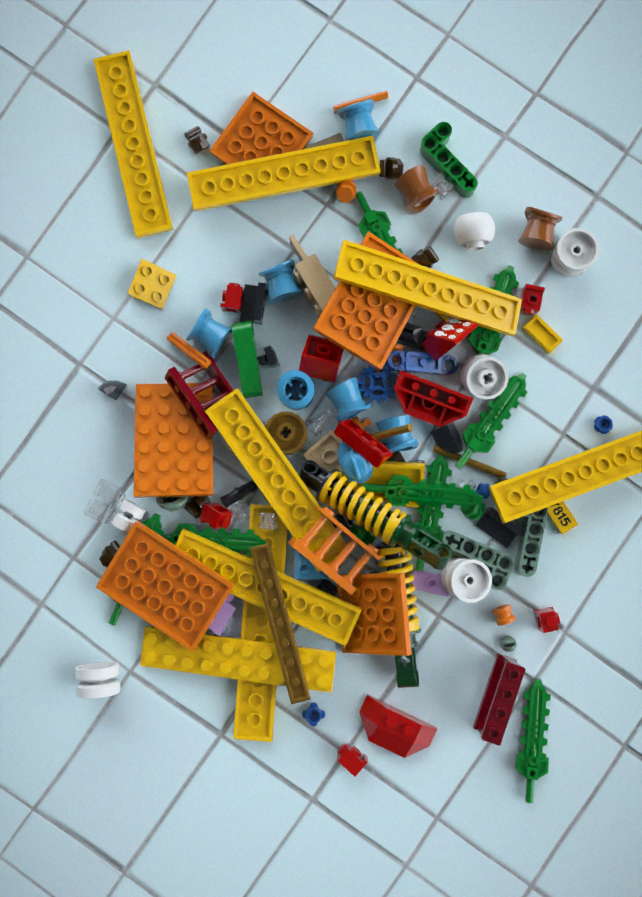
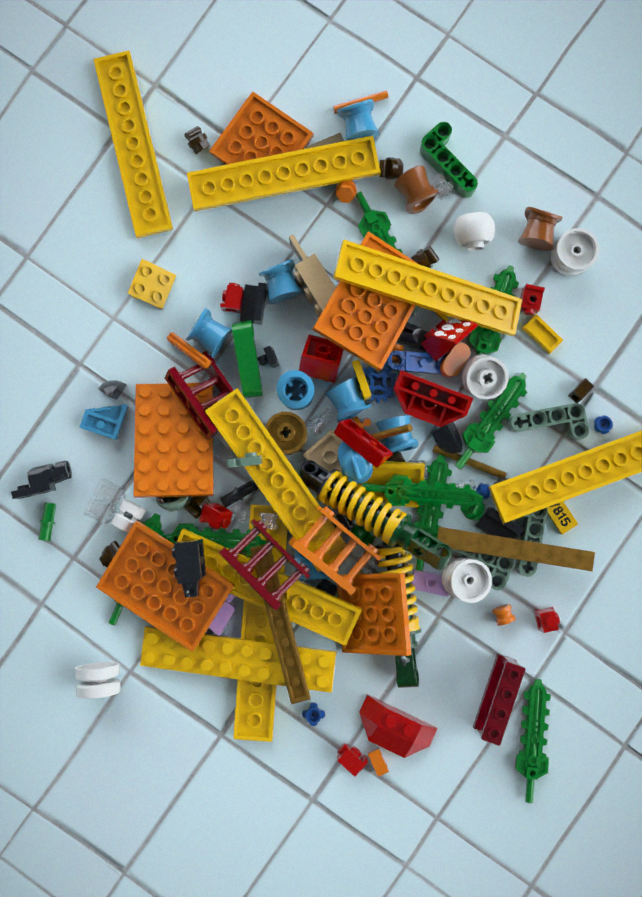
(43, 479): none -> black plate
(47, 521): none -> green axle
(105, 420): none -> dark azure wing
(190, 565): none -> black hinge
(245, 569): none -> dark red fence
(249, 459): none -> sand green plate
(361, 380): none -> yellow tile
(378, 762): none -> orange piece
(455, 360): none -> orange tile
(506, 640): sand green hinge -> none
(517, 549): none -> pearl gold tile
(546, 420): none -> sand green beam
(581, 390): none -> dark brown piece

